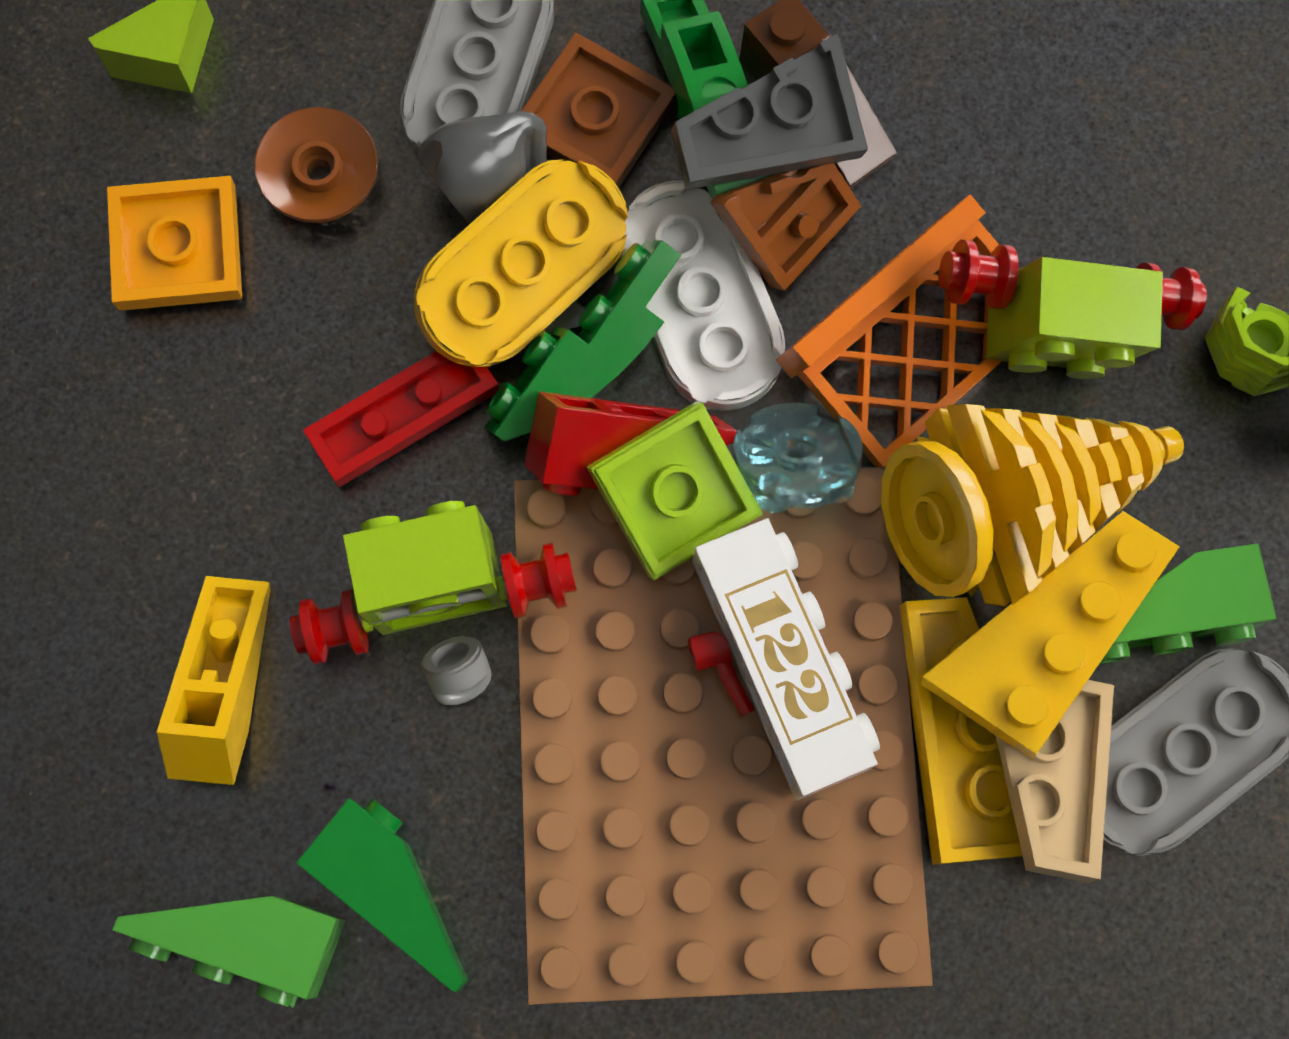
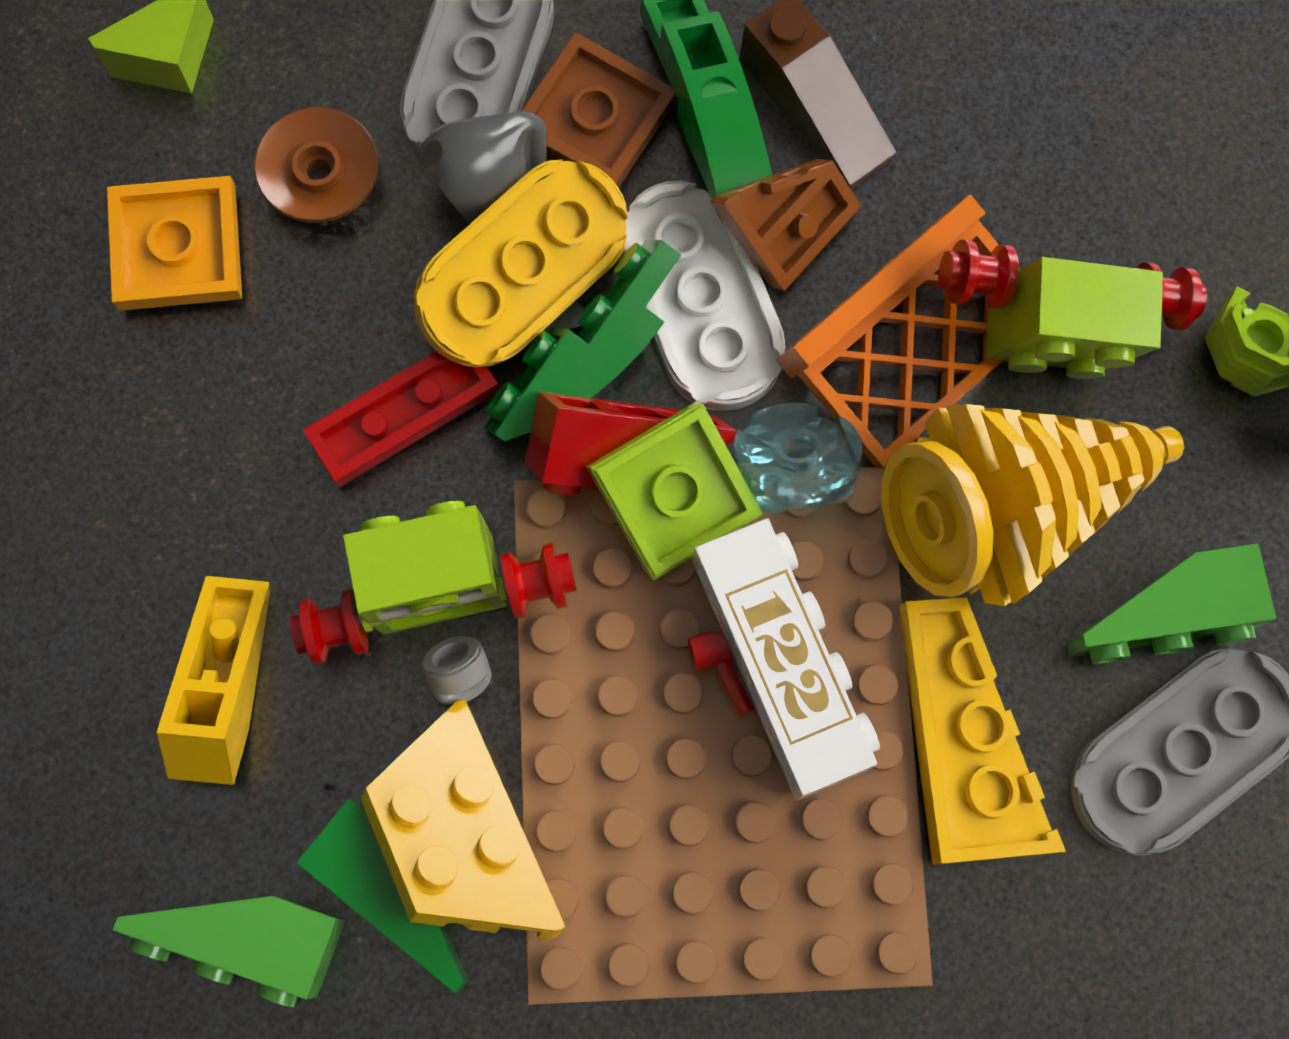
(456, 835): none -> yellow wing
(778, 124): dark grey wing -> none
(1043, 649): yellow wing -> none
(1064, 790): tan wing -> none

